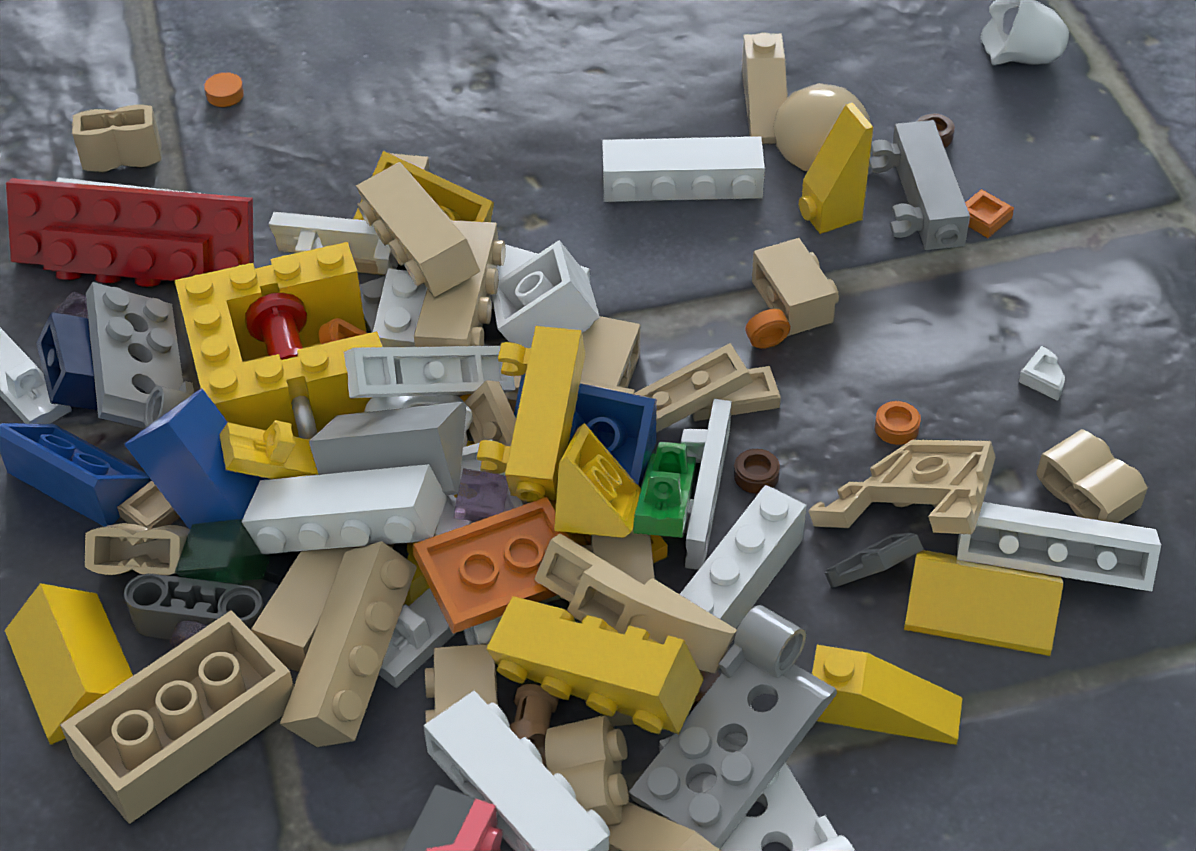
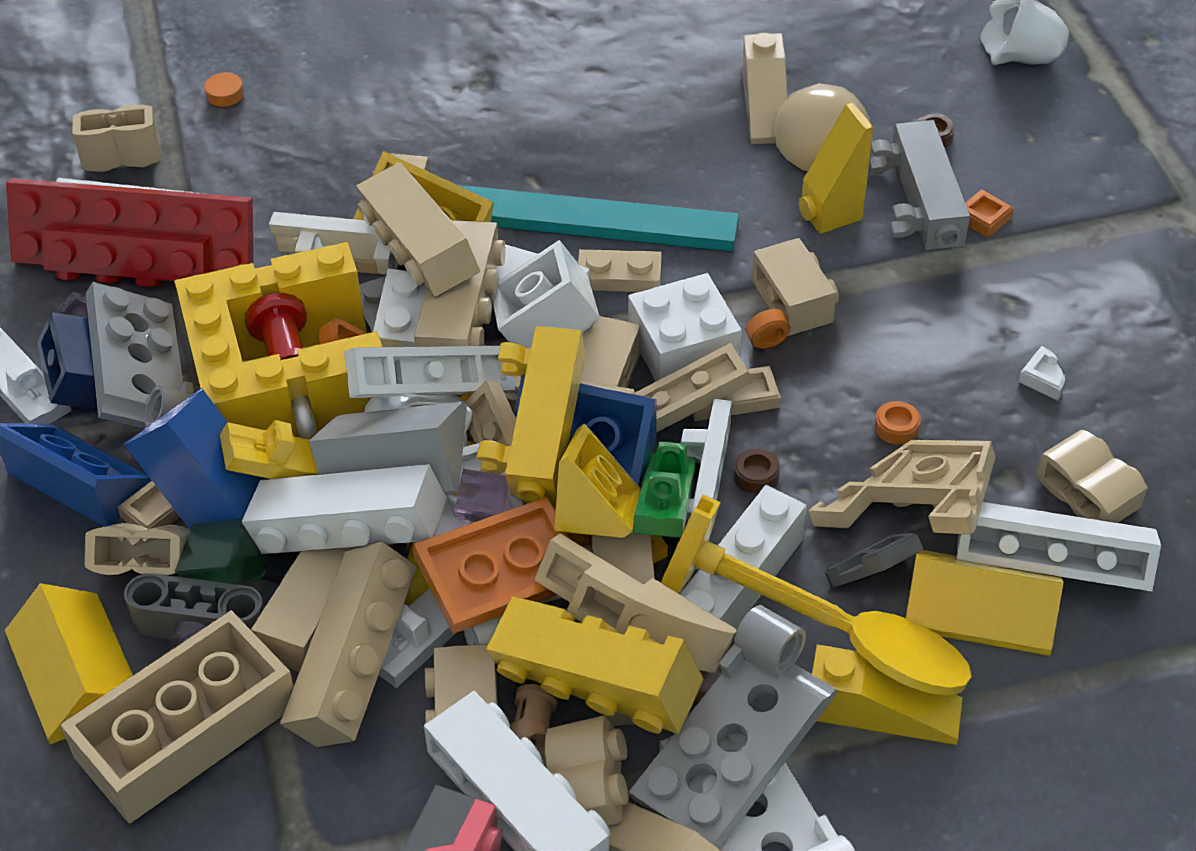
(611, 219): none -> teal tile
(622, 269): none -> tan plate
(682, 324): none -> white brick
(683, 169): white brick -> none
(885, 640): none -> yellow piece

